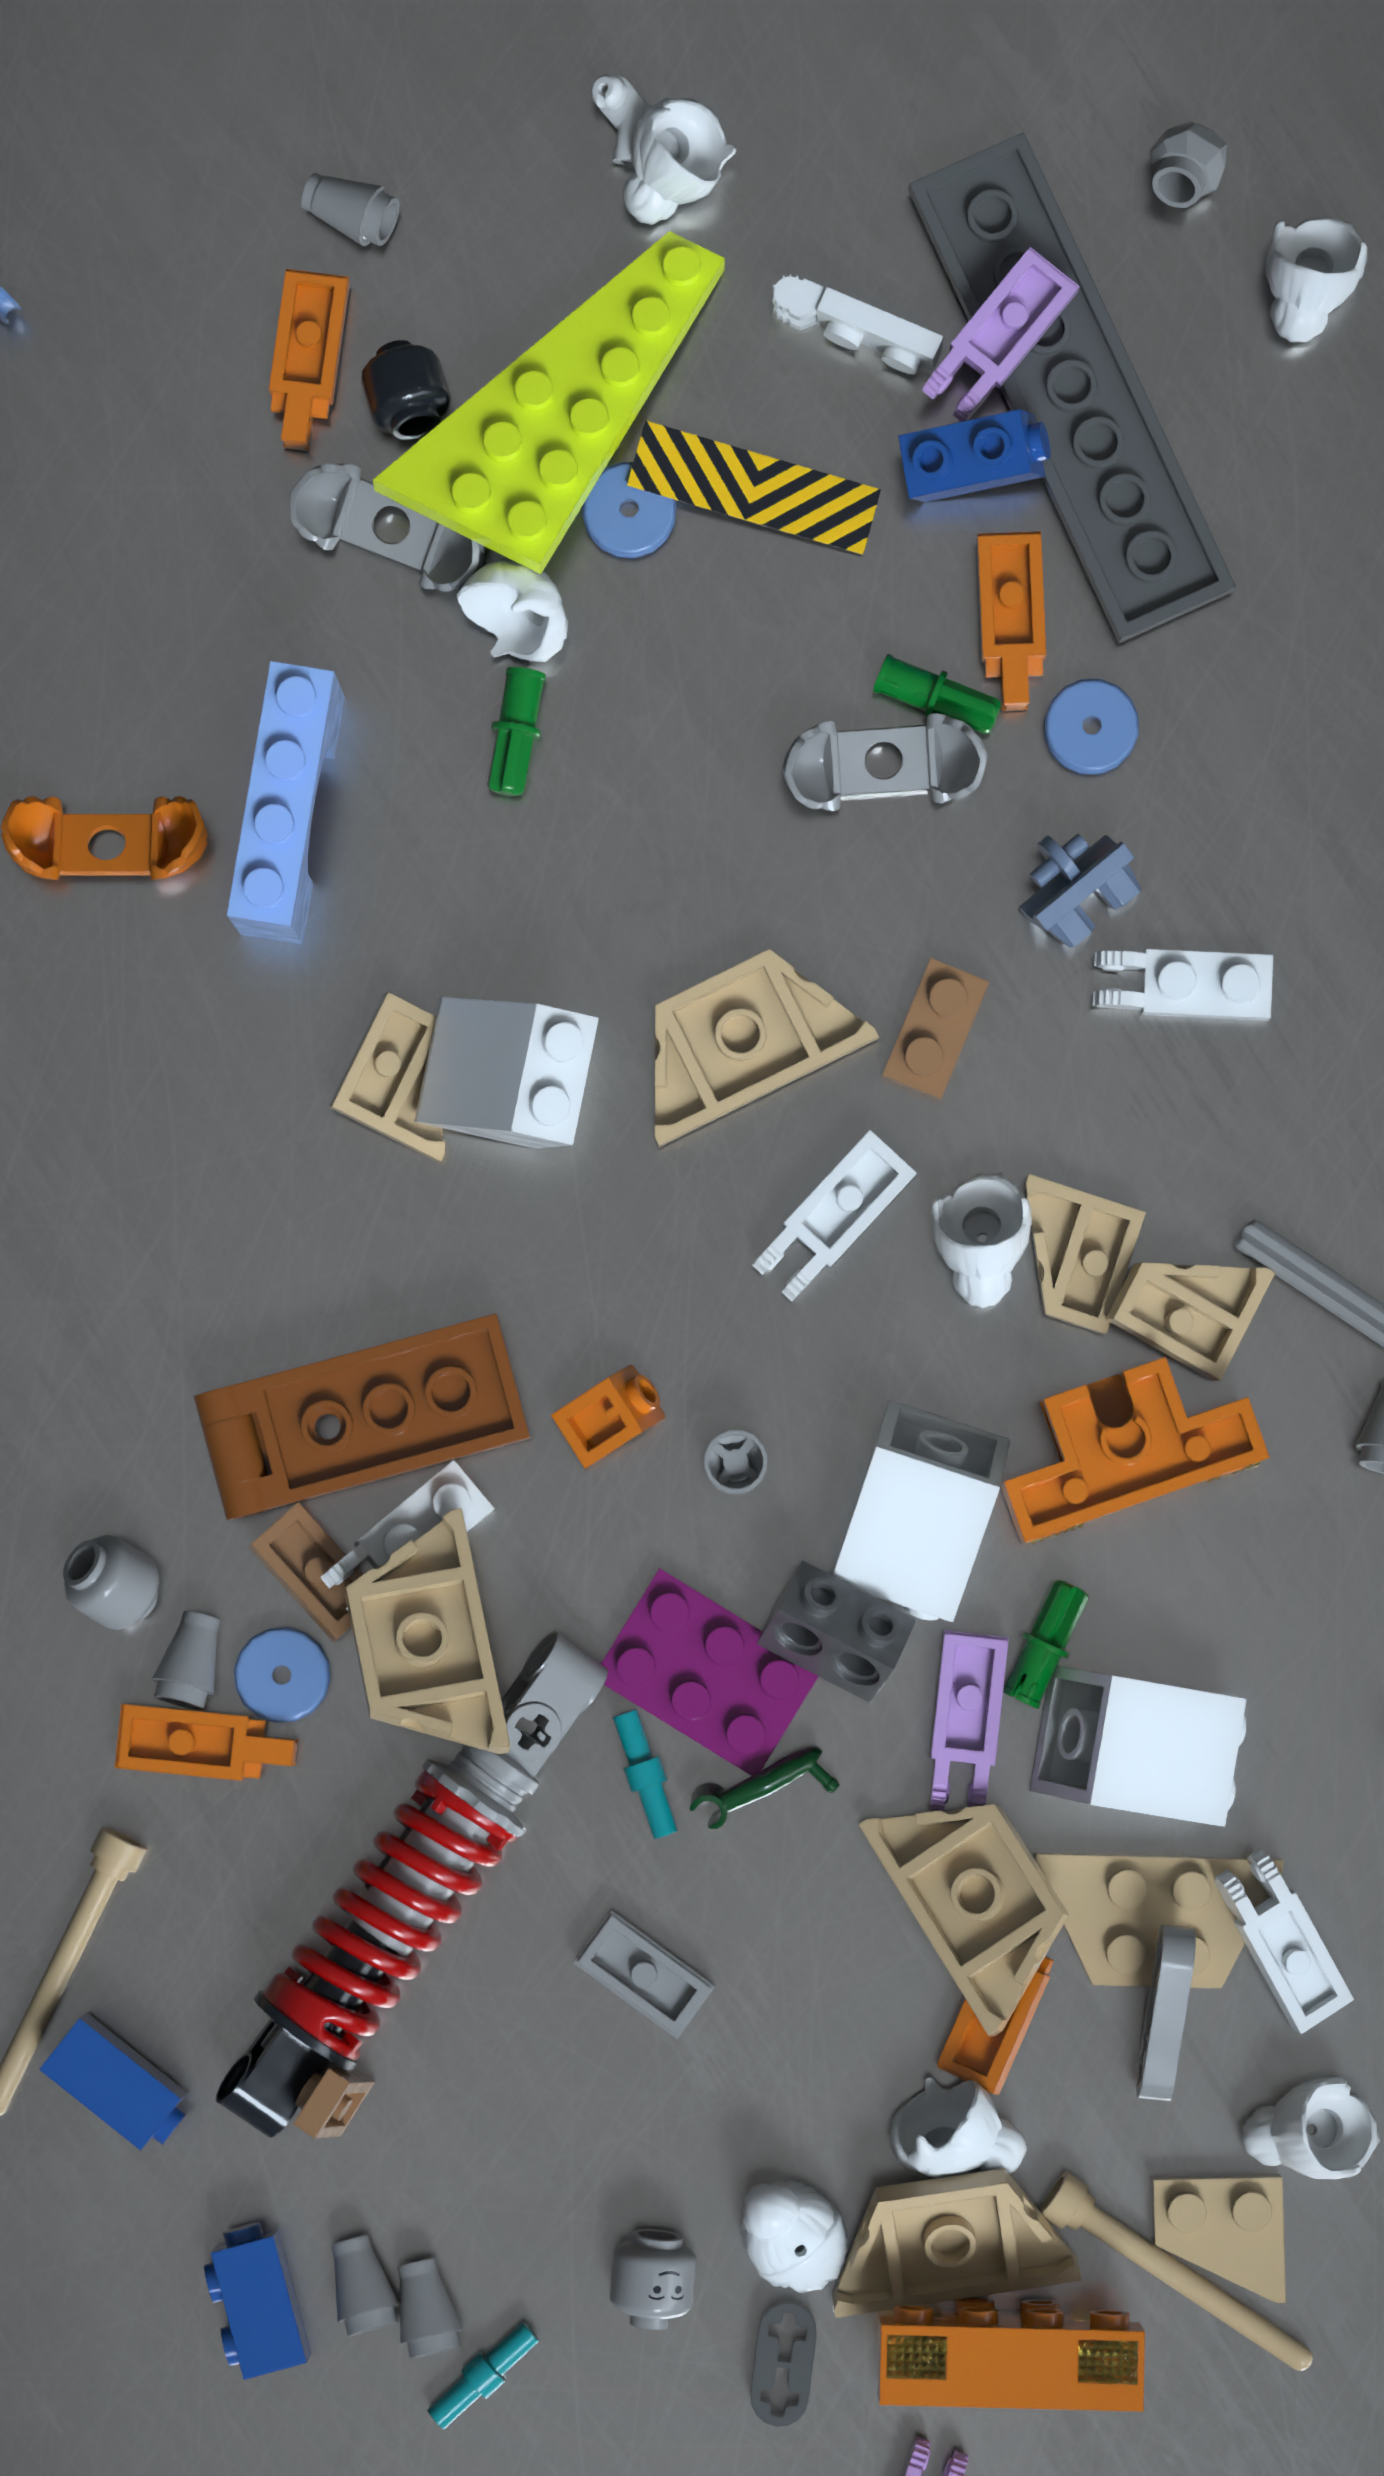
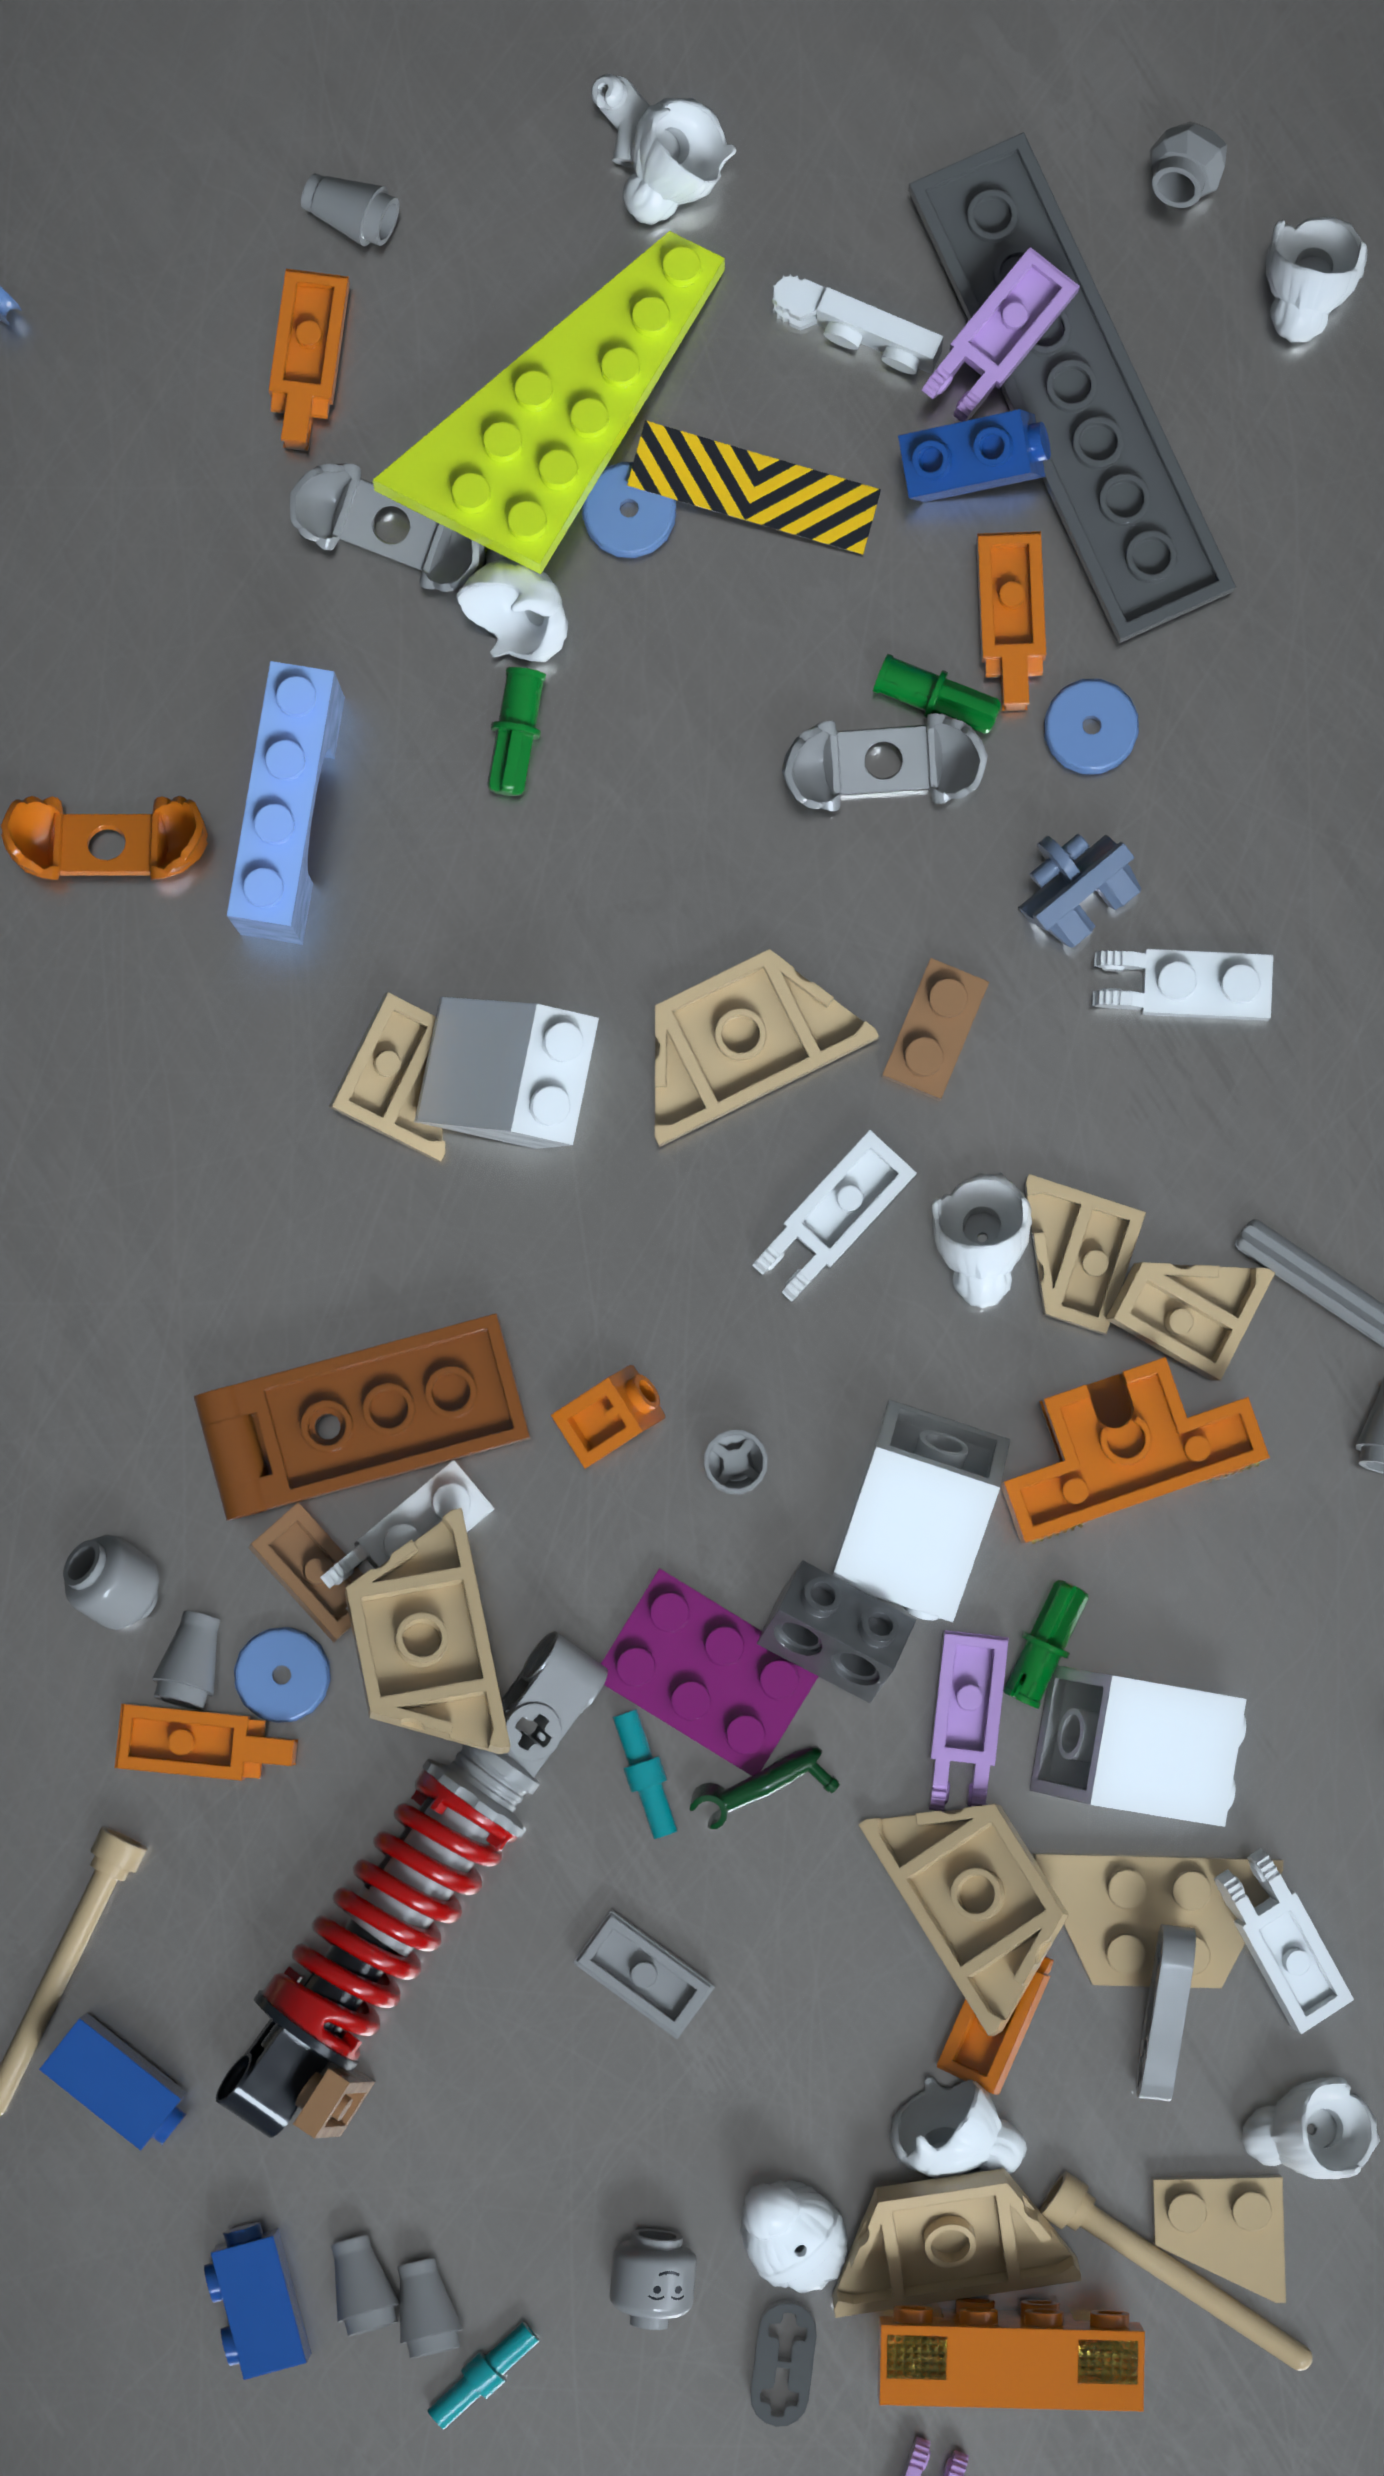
(405, 389): black head -> none

